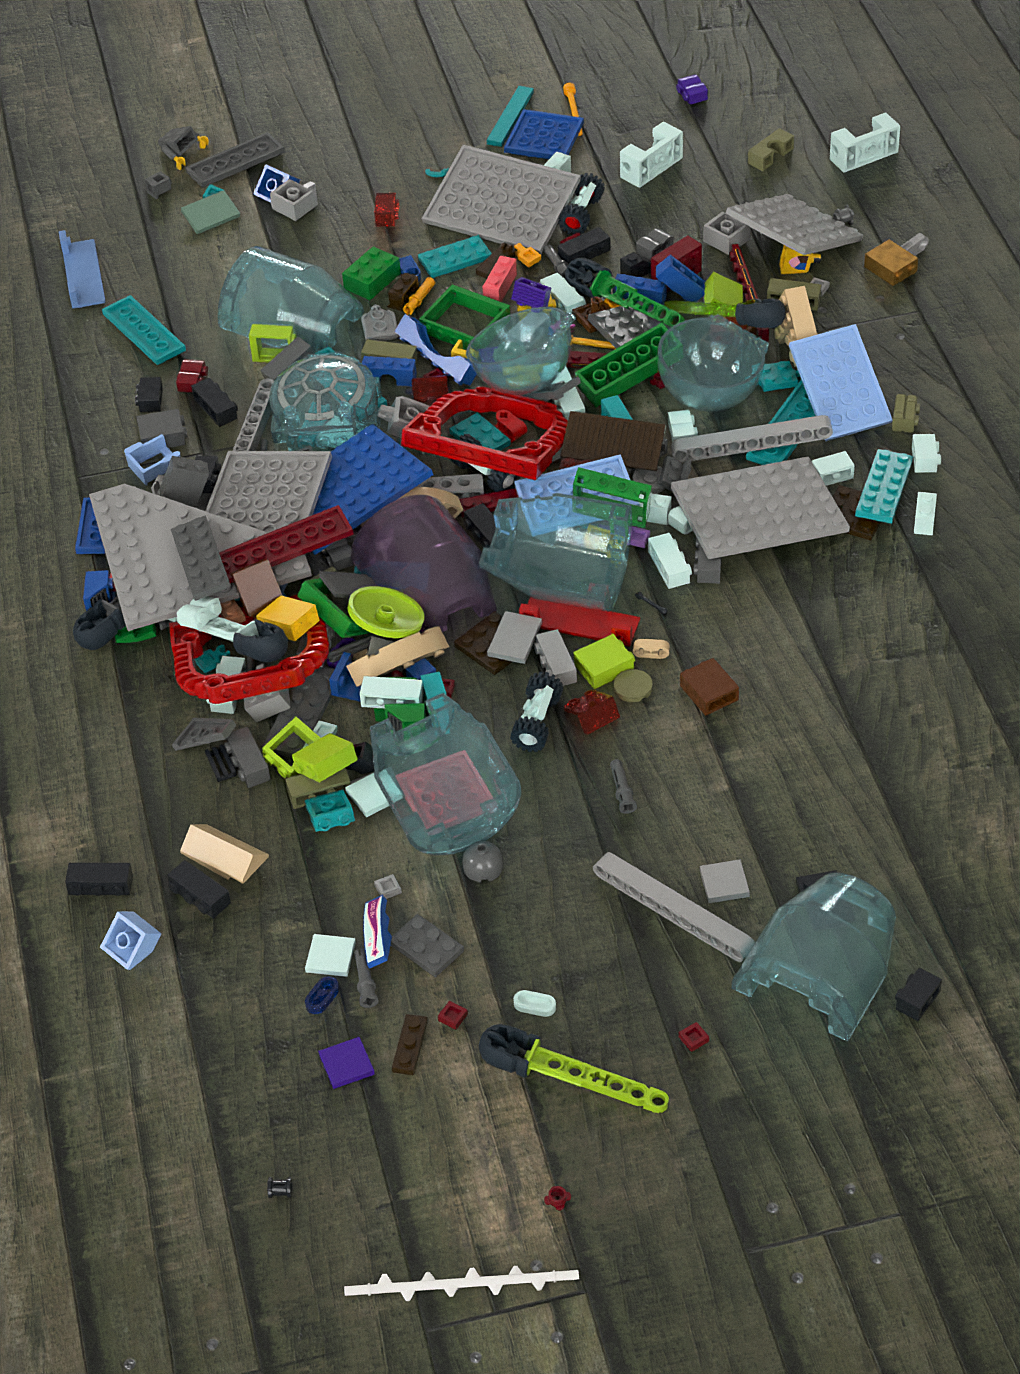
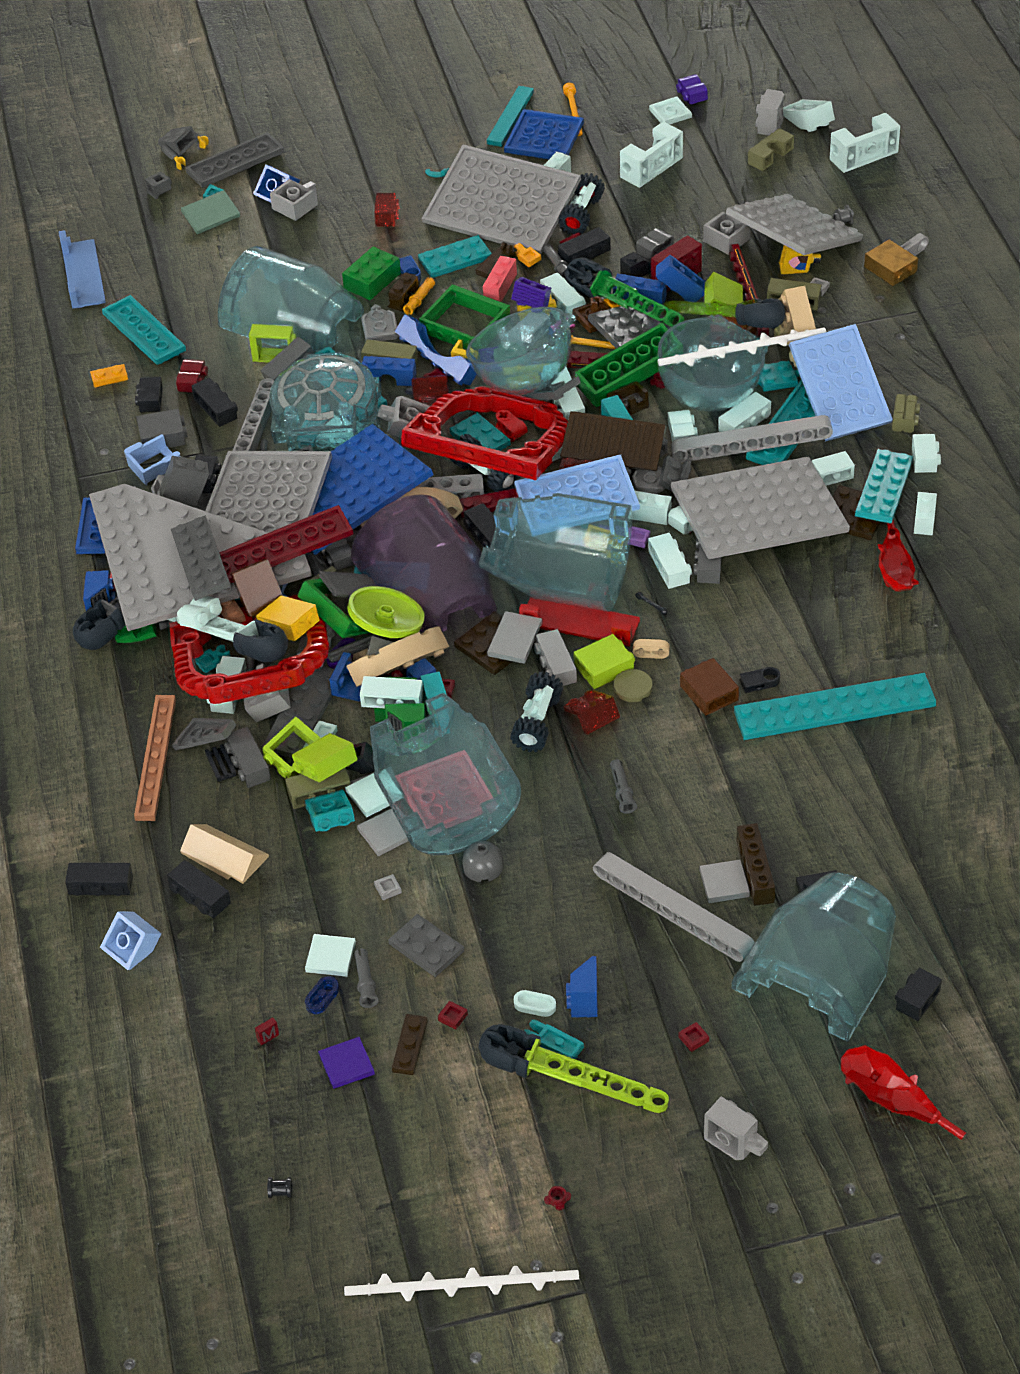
(109, 375): none -> light orange plate
(155, 758): none -> nougat plate
(266, 1031): none -> dark red tile
(375, 930): slope -> none
(383, 832): none -> light grey tile
(556, 1040): none -> teal hinge
(582, 990): none -> blue slope
(616, 487): green window -> none
(633, 397): none -> dark brown window
(670, 111): none -> light aqua tile
(733, 347): none -> white plant
(733, 1130): none -> light grey hinge
(746, 414): none -> light aqua brick
(755, 864): none -> dark brown brick
(756, 679): none -> black piece
(770, 112): none -> light grey hinge
(809, 114): none -> light aqua slope
(834, 706): none -> teal plate
(890, 1086): none -> red piece
(892, 554): none -> red piece

